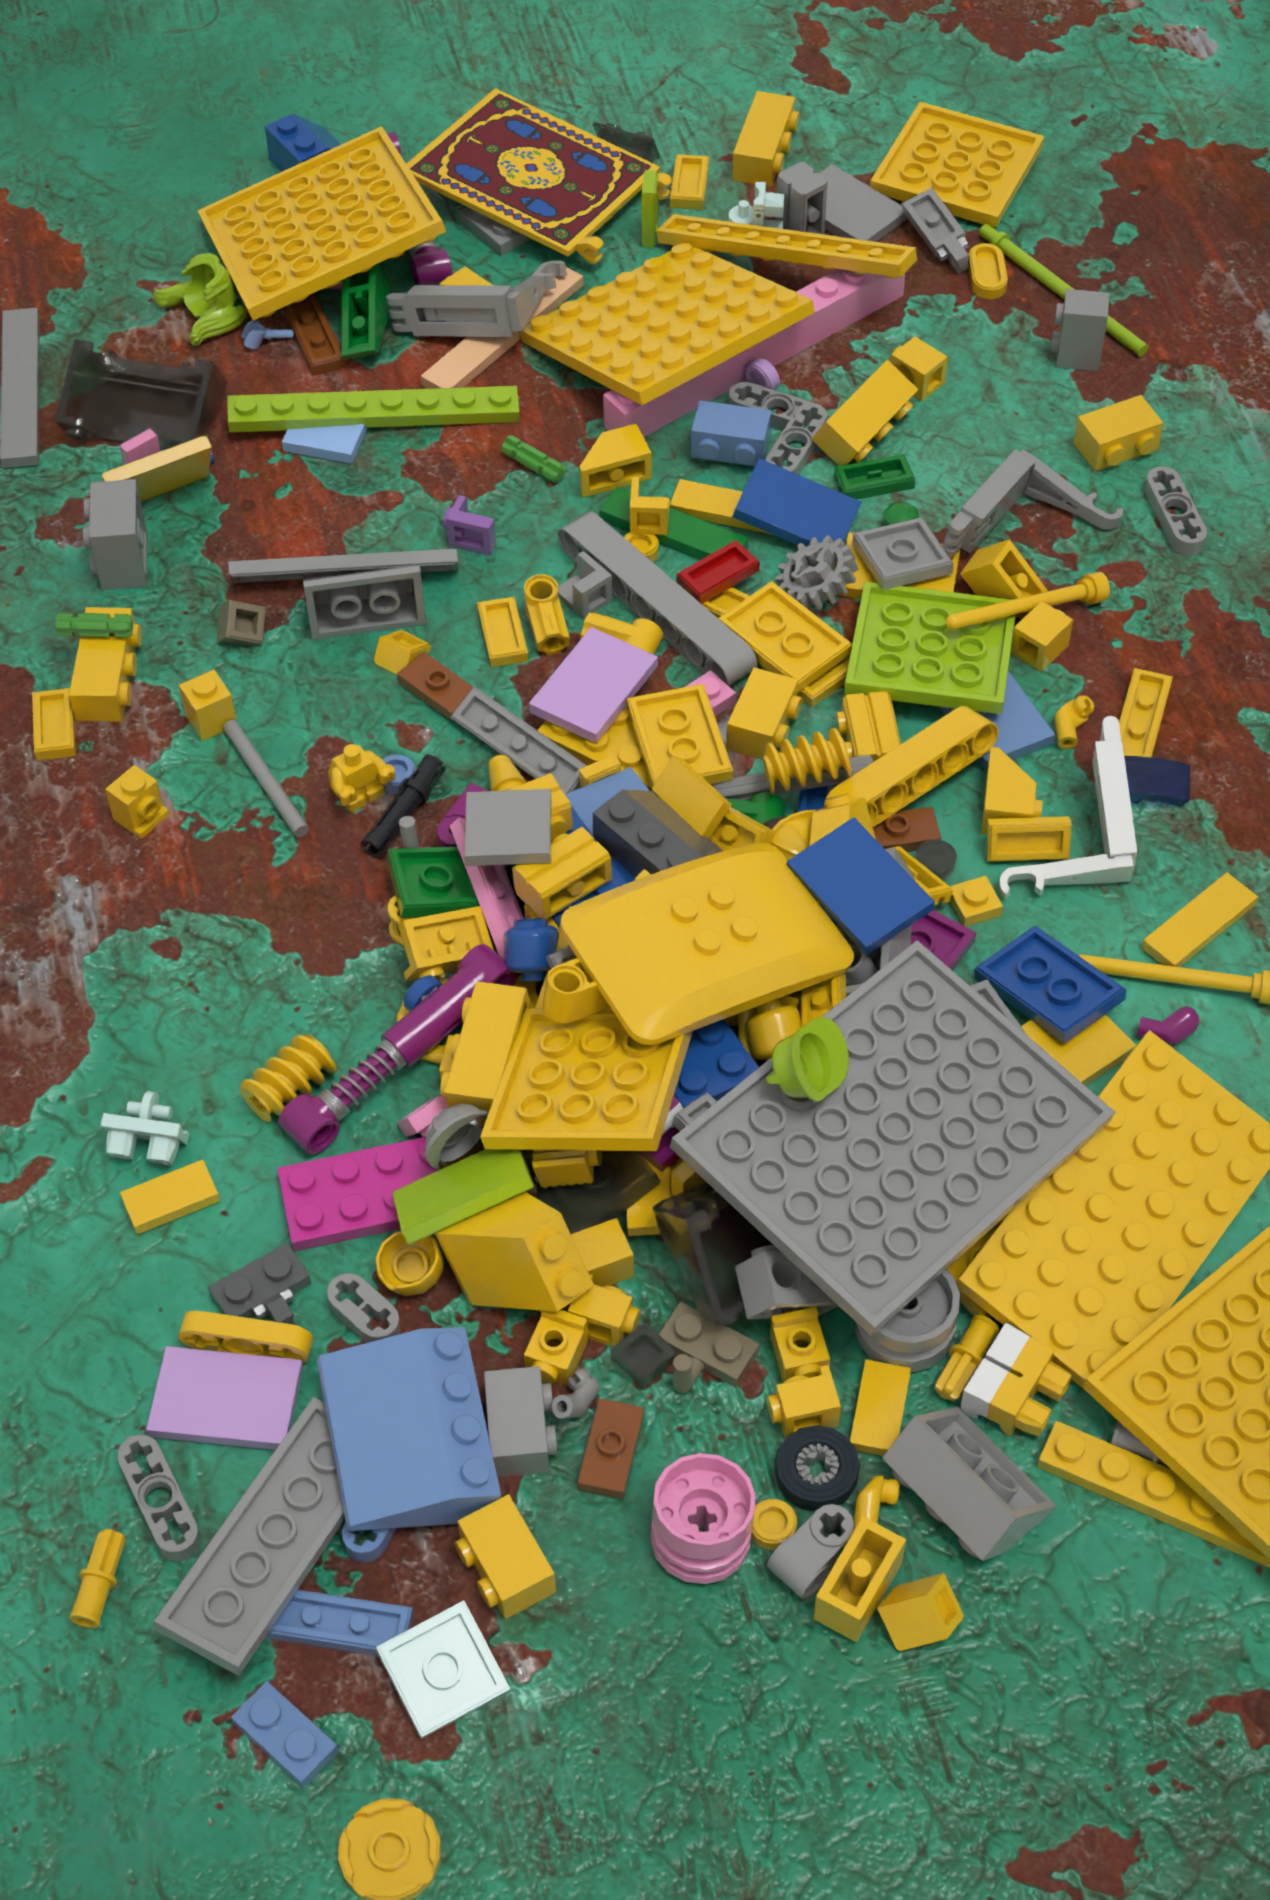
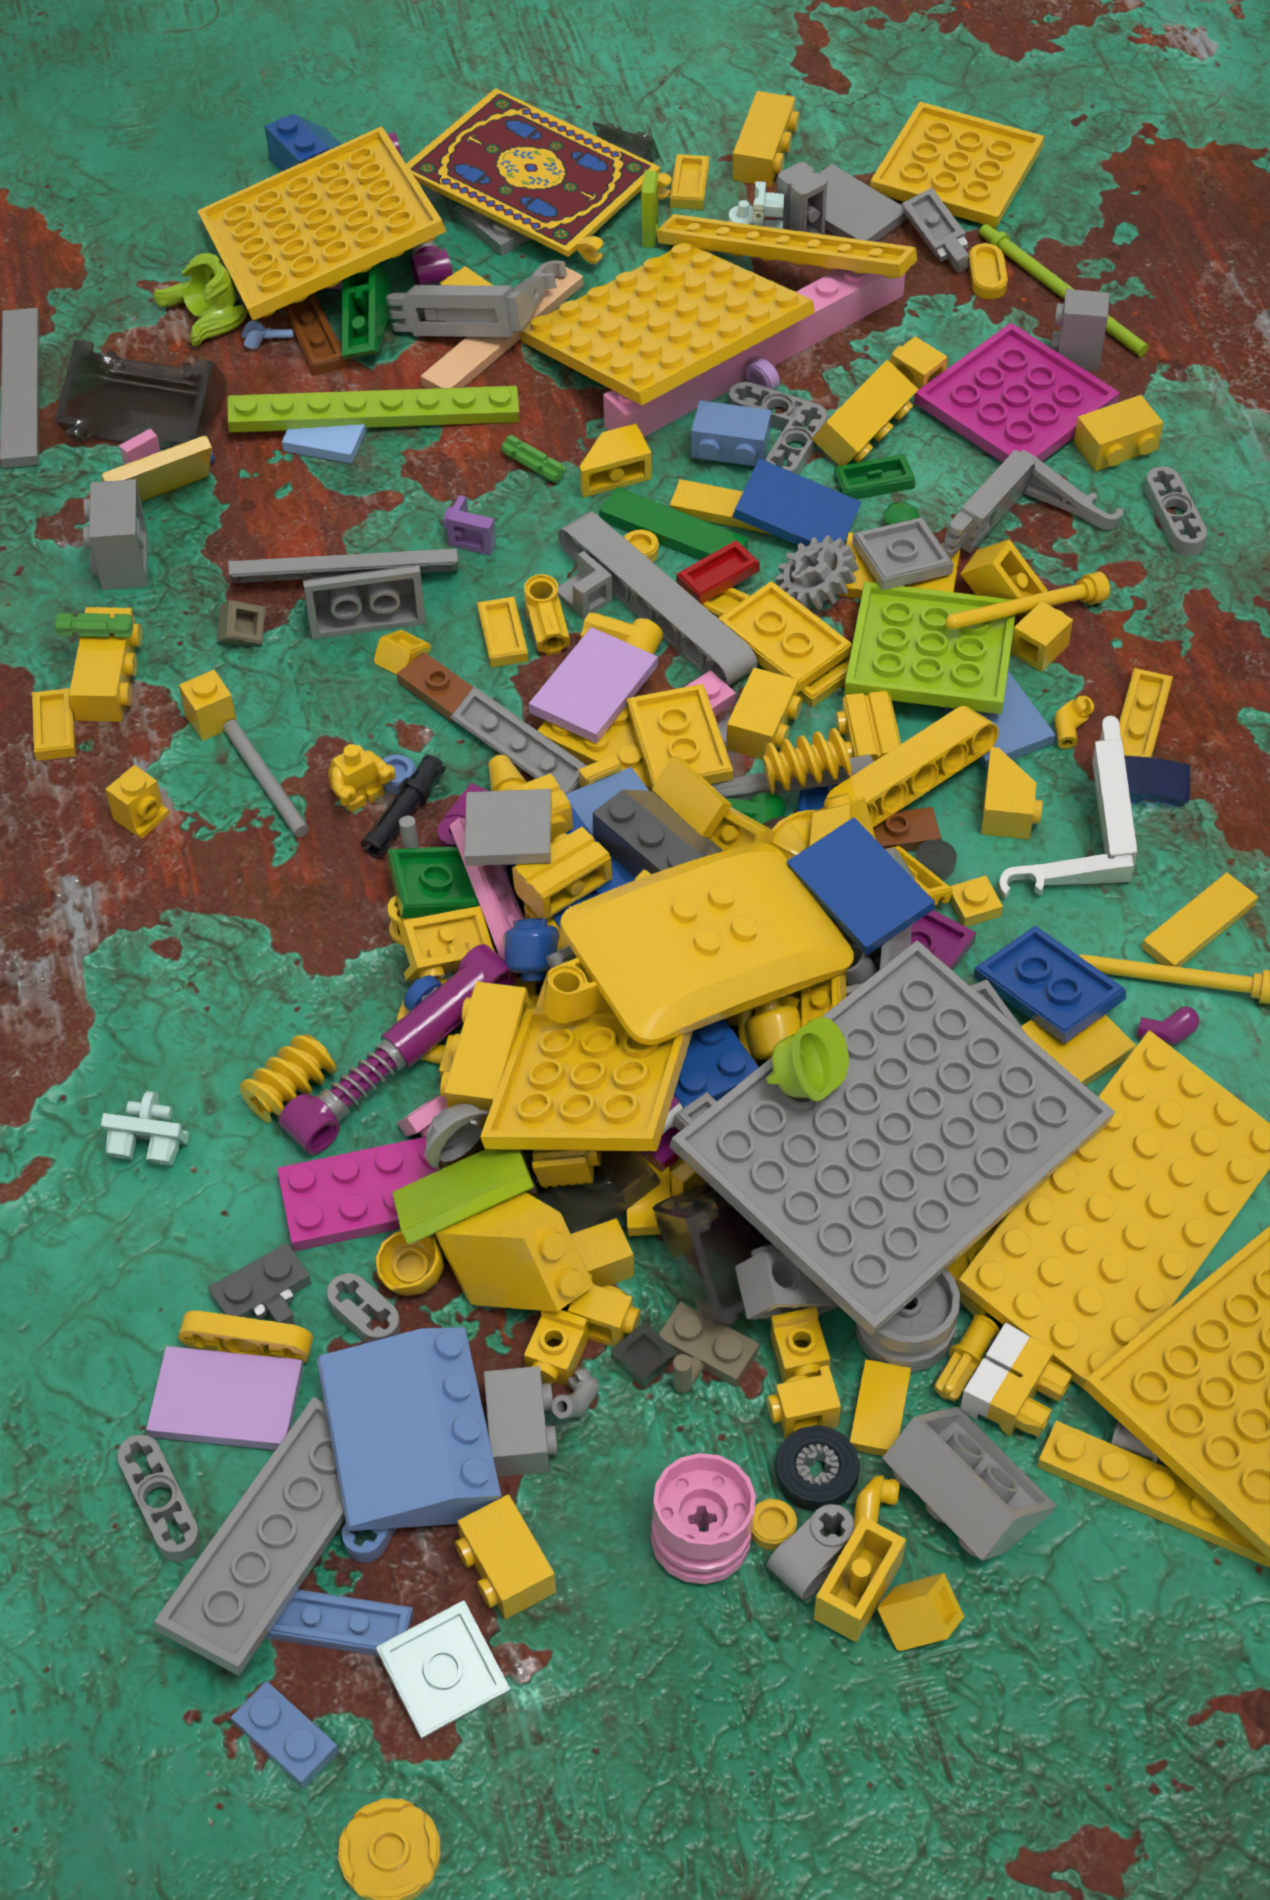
(98, 1579): yellow axle -> none
(170, 1196): yellow tile -> none
(611, 1448): dark orange plate -> none
(647, 514): yellow panel -> none
(1014, 395): none -> dark pink plate
(1028, 838): yellow tile -> none

